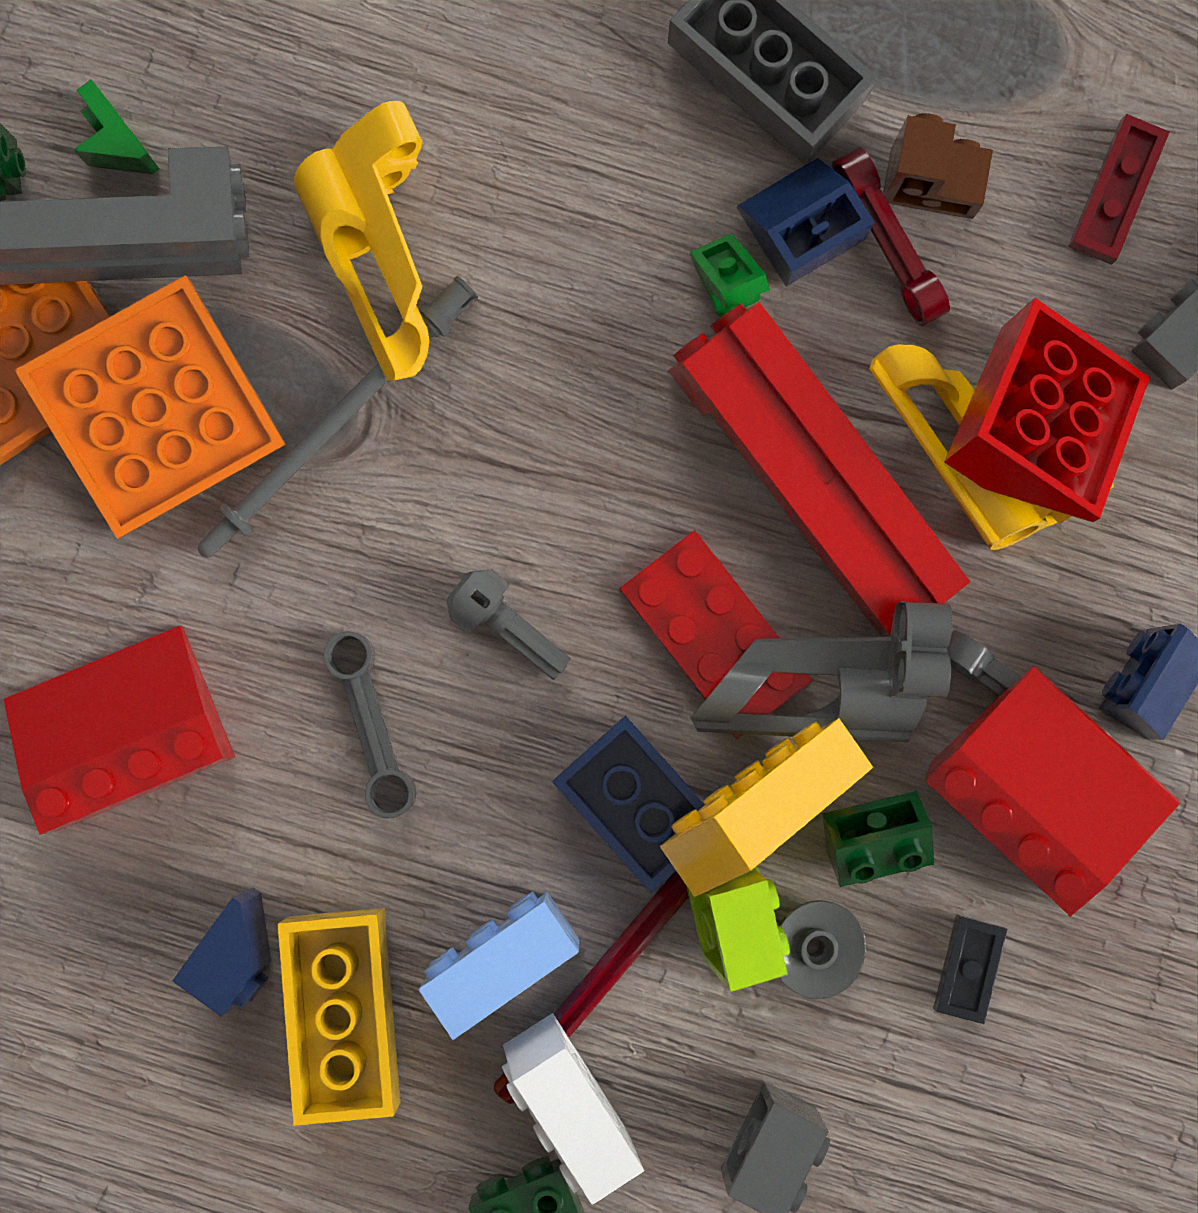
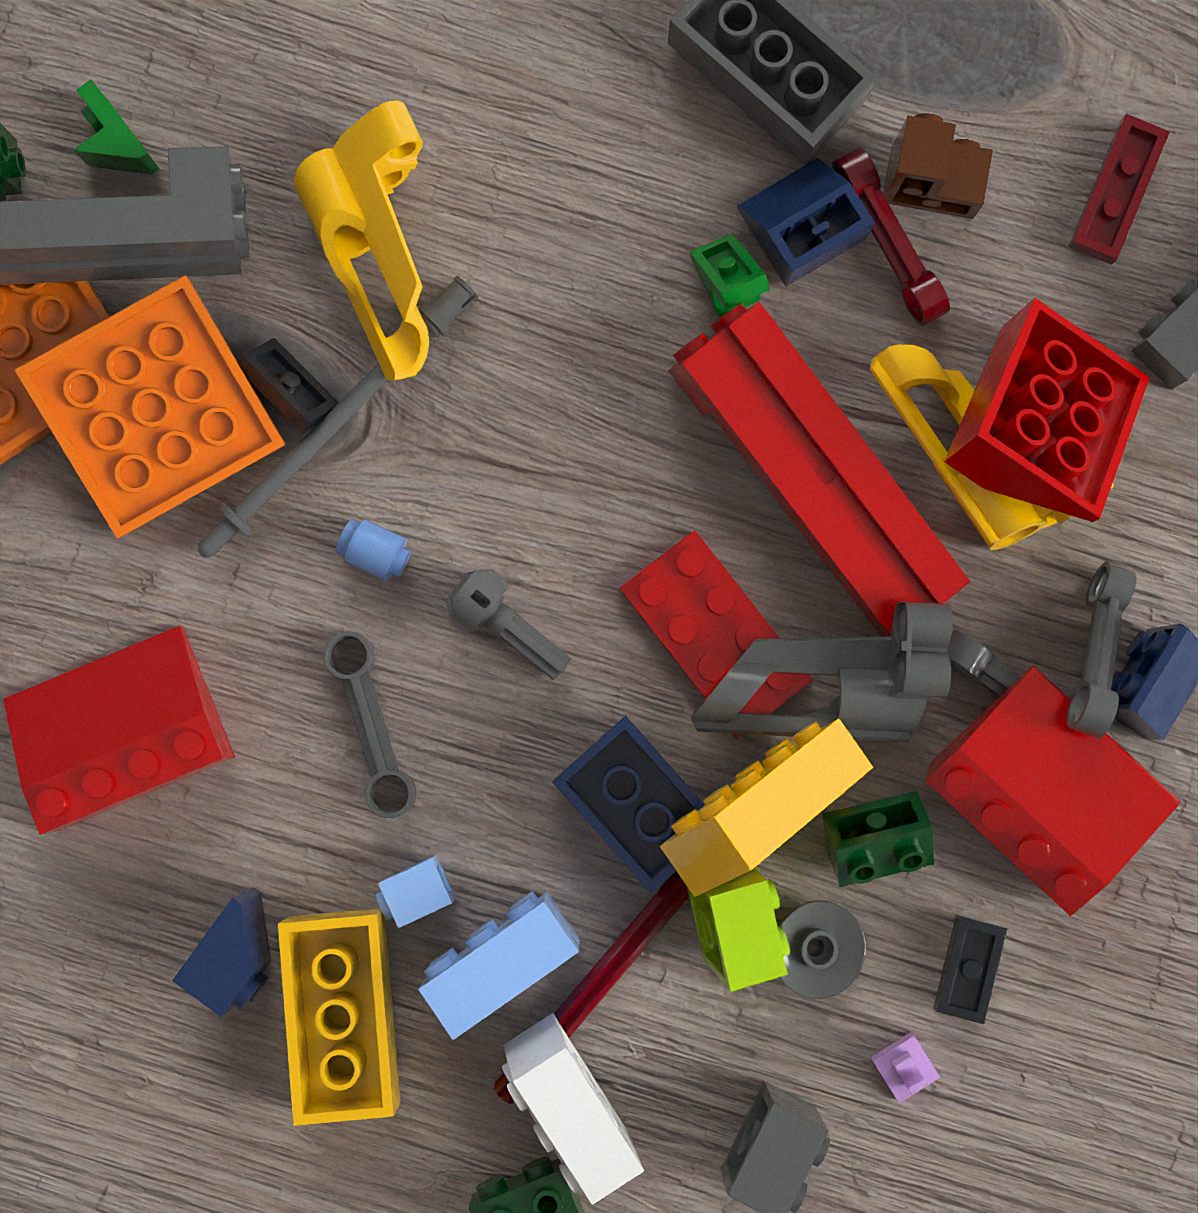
(287, 385): none -> black plate
(373, 549): none -> medium blue brick
(415, 892): none -> light blue brick
(905, 1067): none -> lavender tile
(1094, 702): none -> dark grey piece

